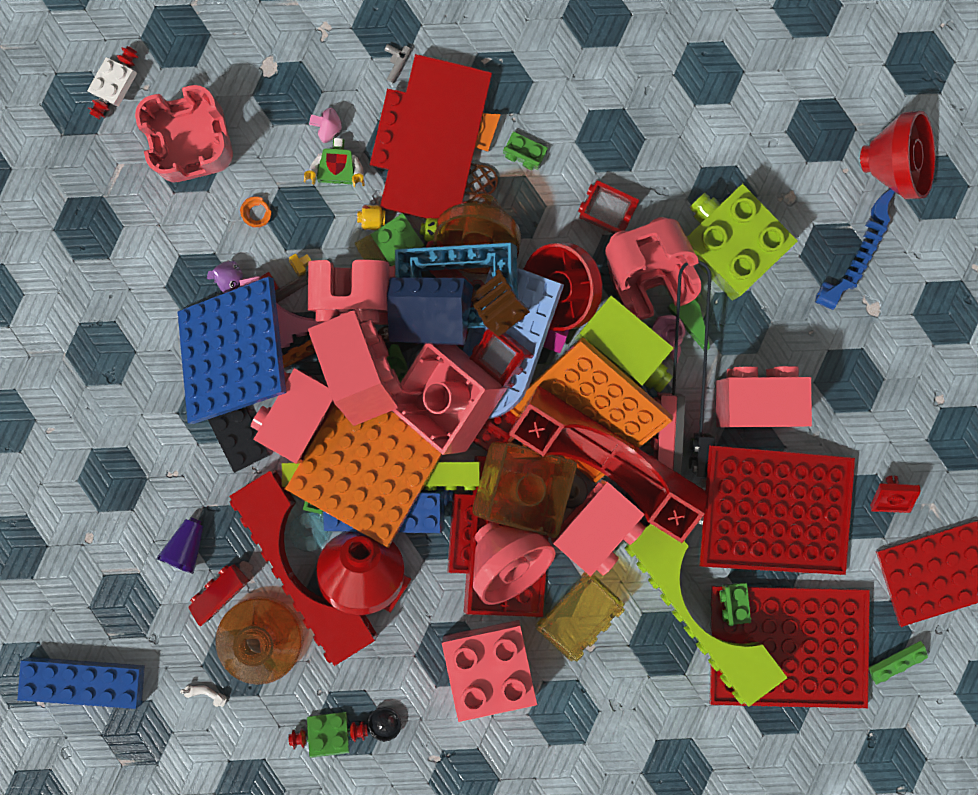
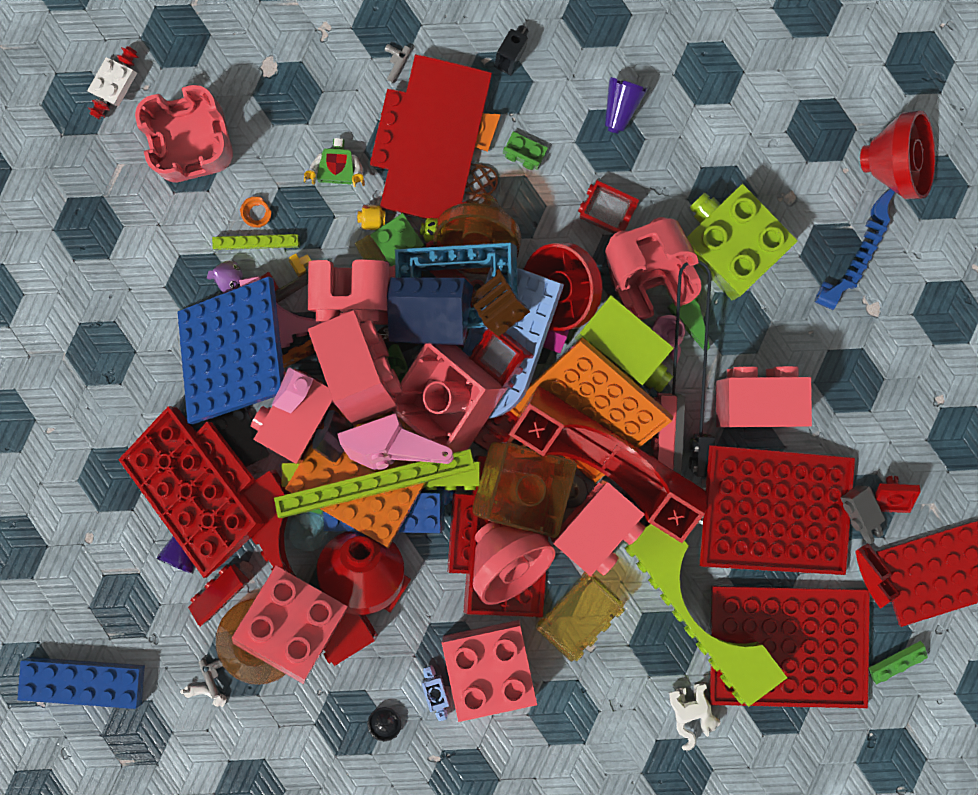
(194, 487): none -> red slope
(210, 675): none -> light grey hose
(255, 242): none -> lime piece
(289, 624): none -> coral brick
(292, 390): none -> bright pink slope
(326, 440): none -> black slope
(328, 735): bright green plate -> none
(329, 124): bright pink piece -> none
(372, 484): none -> lime plate
(385, 441): none -> bright pink slope
(439, 706): none -> light blue piece
(511, 50): none -> black torso
(622, 103): none -> dark purple cone
(690, 710): none -> white animal
(735, 603): bright green bracket -> none
(863, 512): none -> dark grey hinge
(876, 576): none -> red slope

